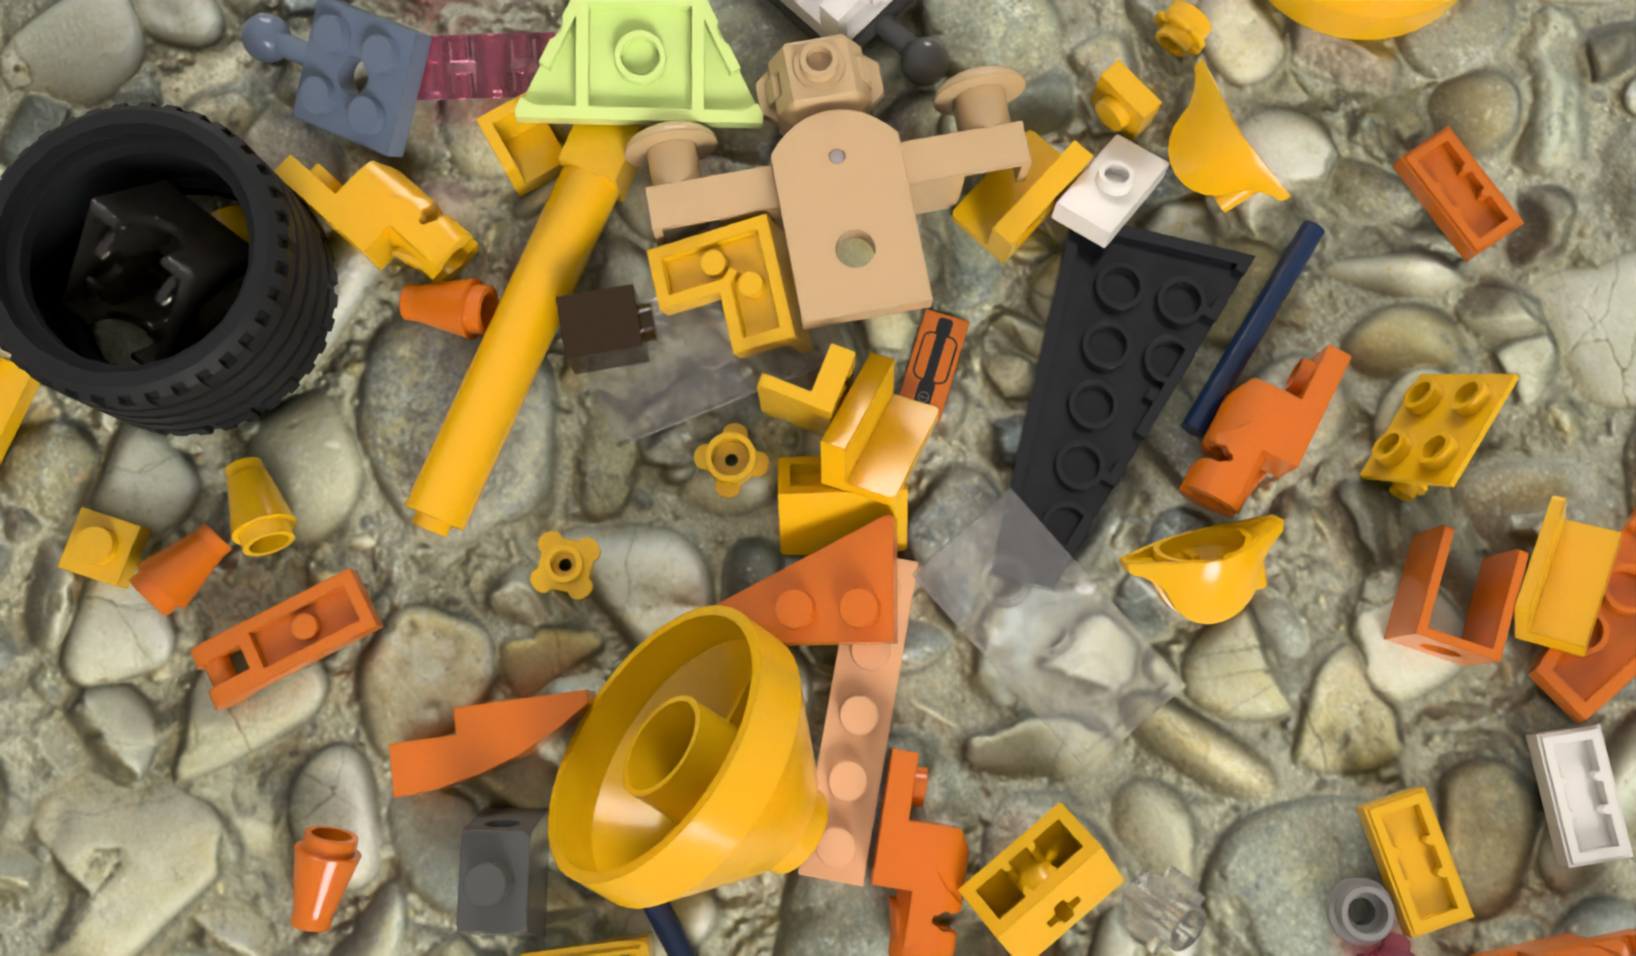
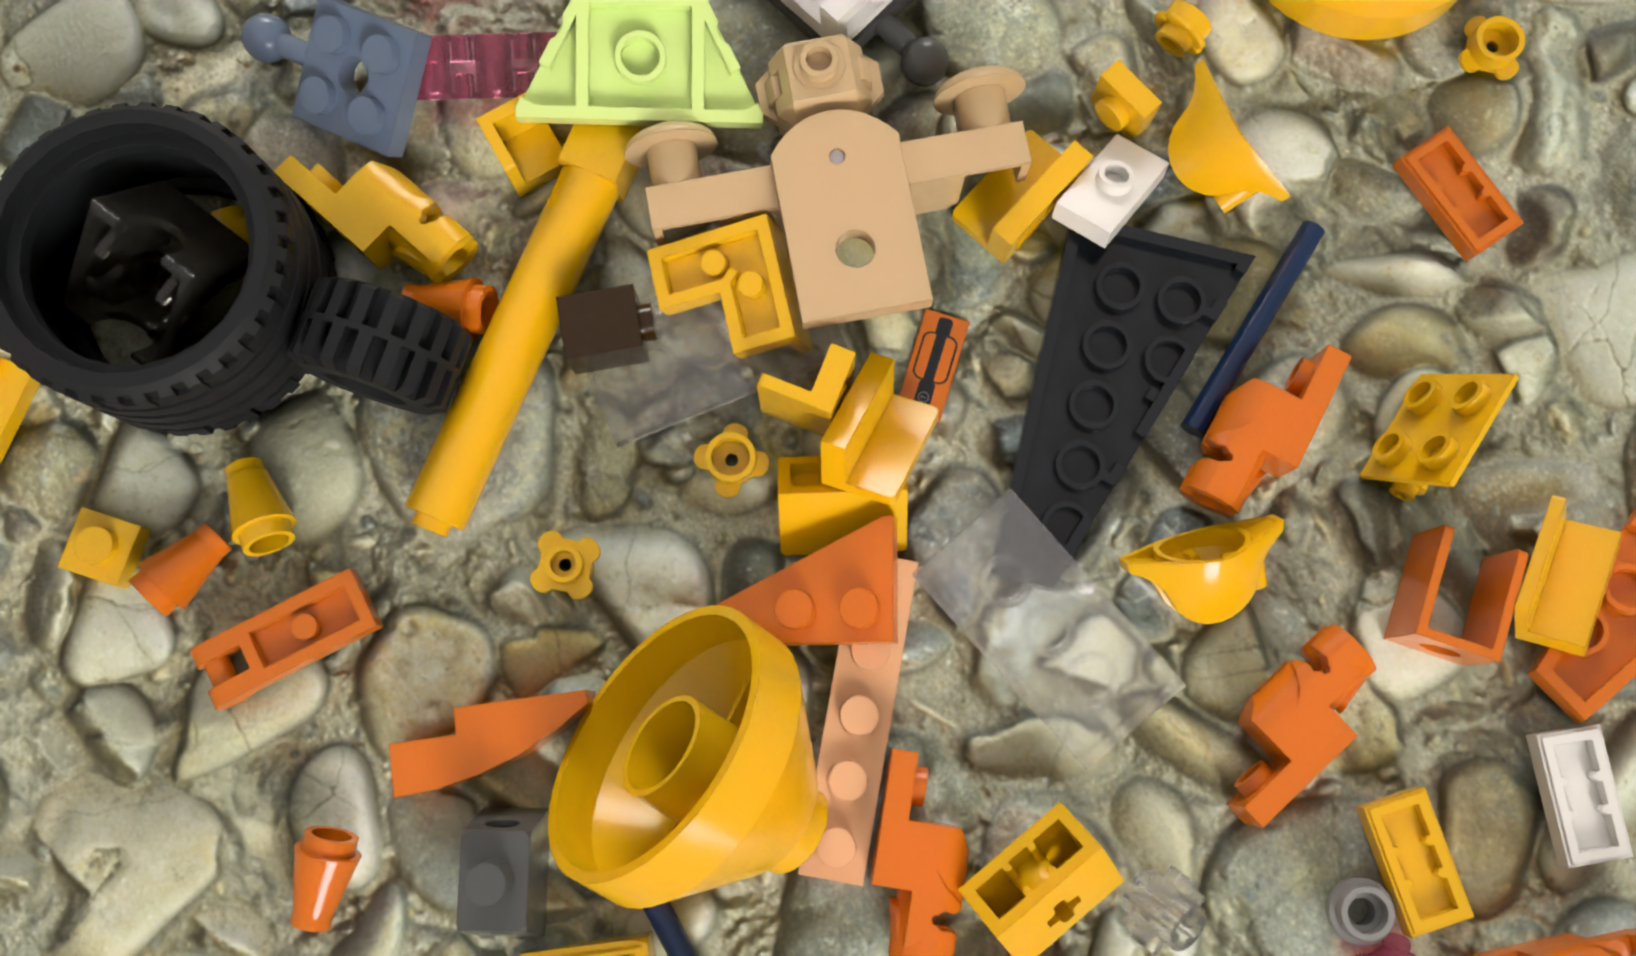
(380, 345): none -> black tyre
(1297, 722): none -> orange plate
(1500, 33): none -> yellow plate

